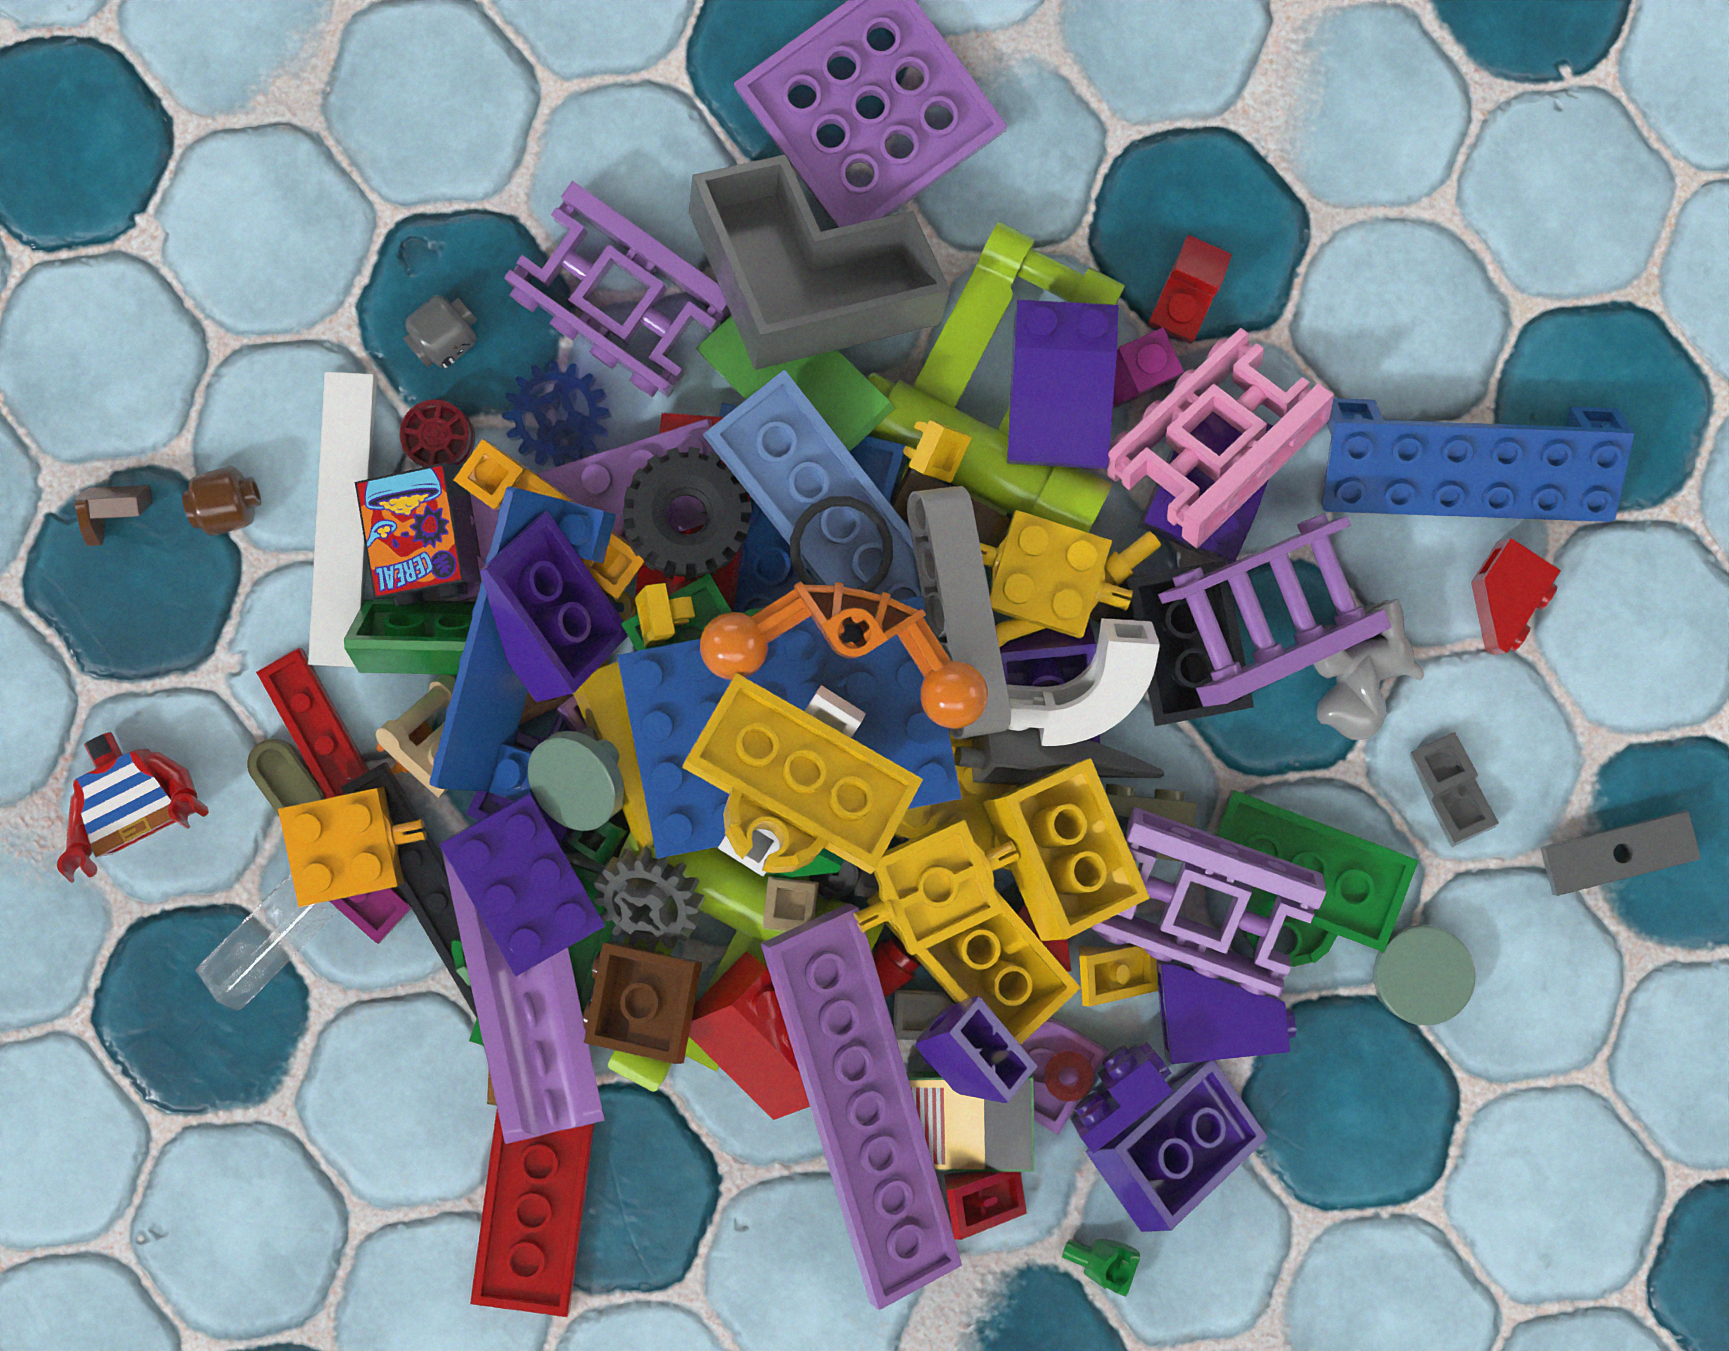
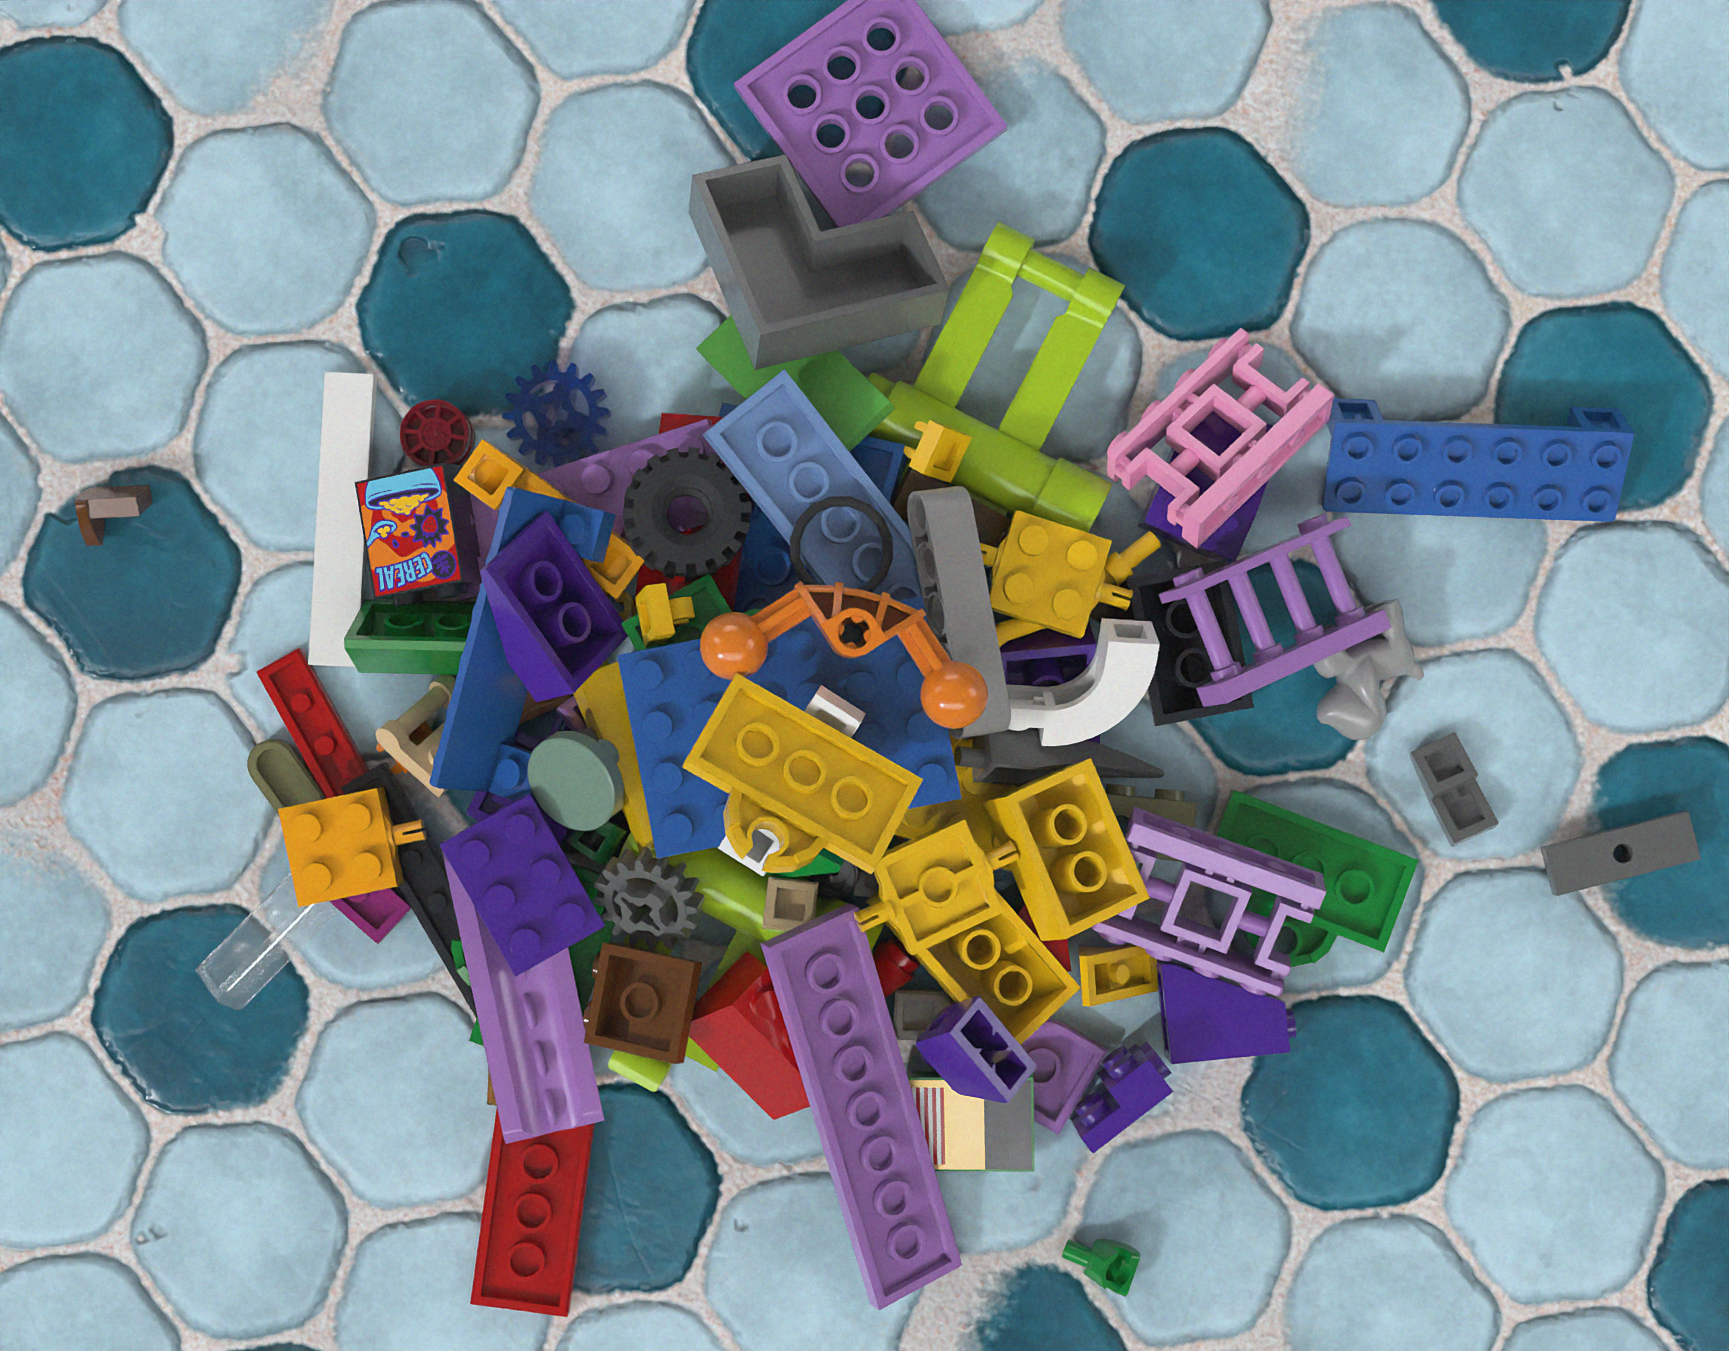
(123, 803): torso -> none
(221, 501): reddish brown head -> none
(440, 331): dark grey head -> none
(642, 260): medium lavender fence -> none
(983, 1200): red slope -> none
(1062, 383): dark purple slope -> none
(1076, 1089): clear red plate -> none
(1144, 367): magenta arch -> none
(1179, 1149): dark purple slope -> none
(1190, 289): red slope -> none
(1424, 975): sand green tile -> none
(1509, 591): red slope -> none

